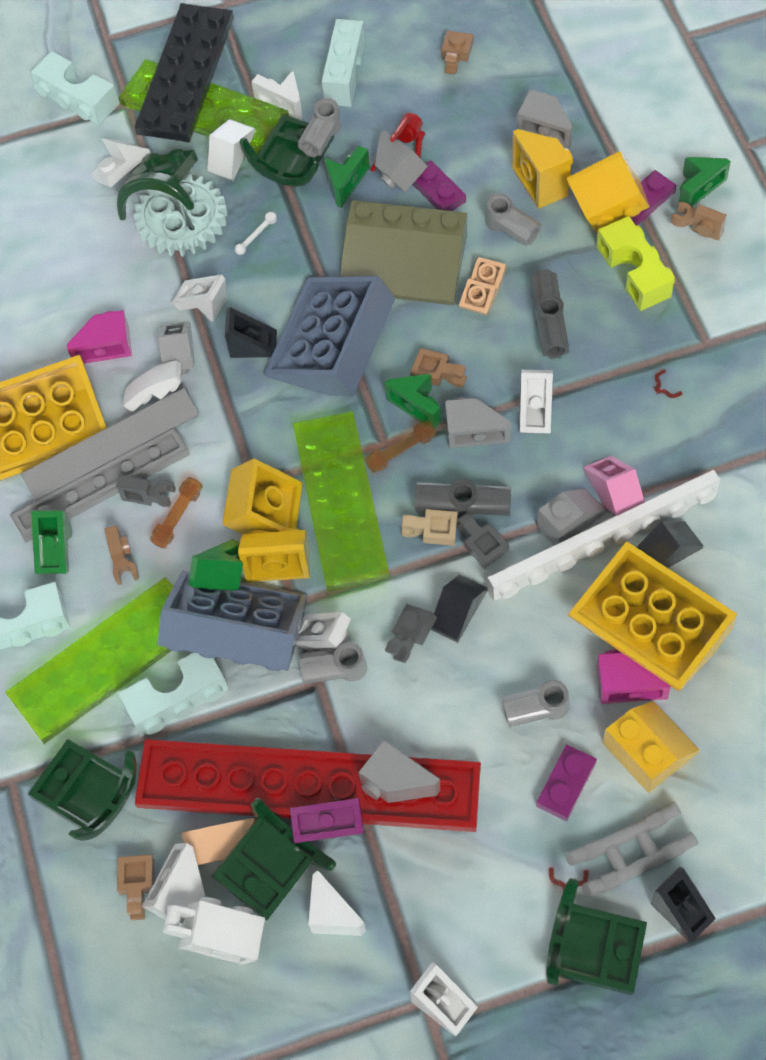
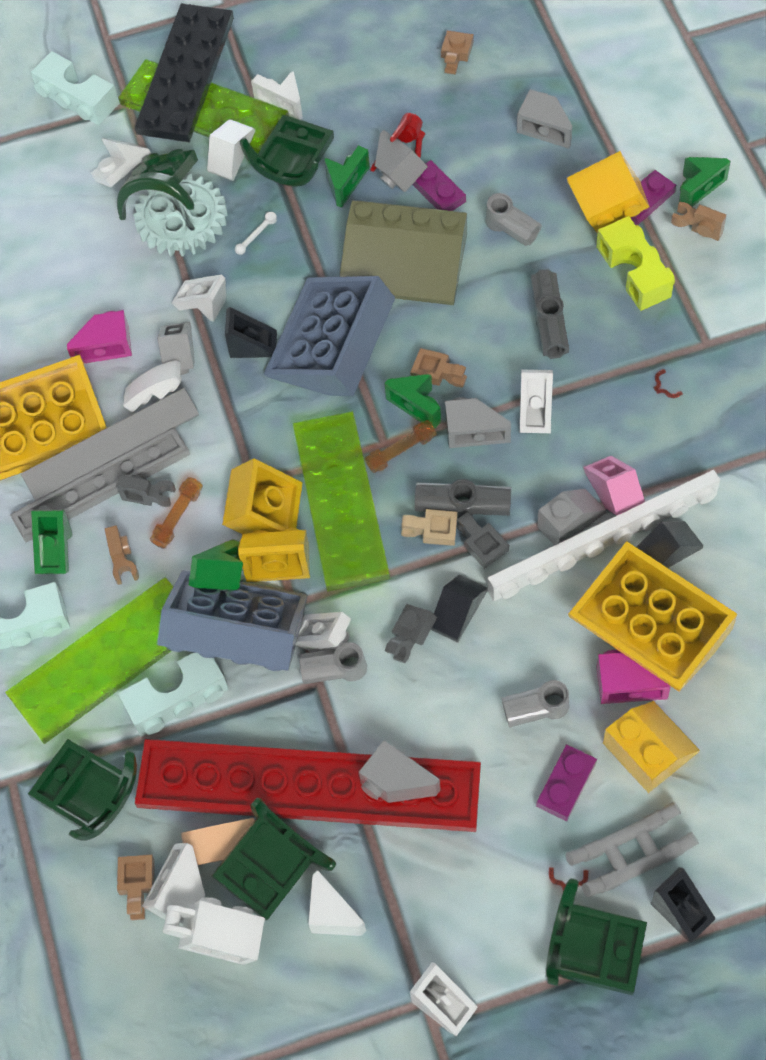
(321, 127): light grey piece -> none
(327, 820): magenta plate -> none
(343, 55): light aqua arch -> none
(483, 286): light nougat slope -> none
(541, 166): yellow slope -> none

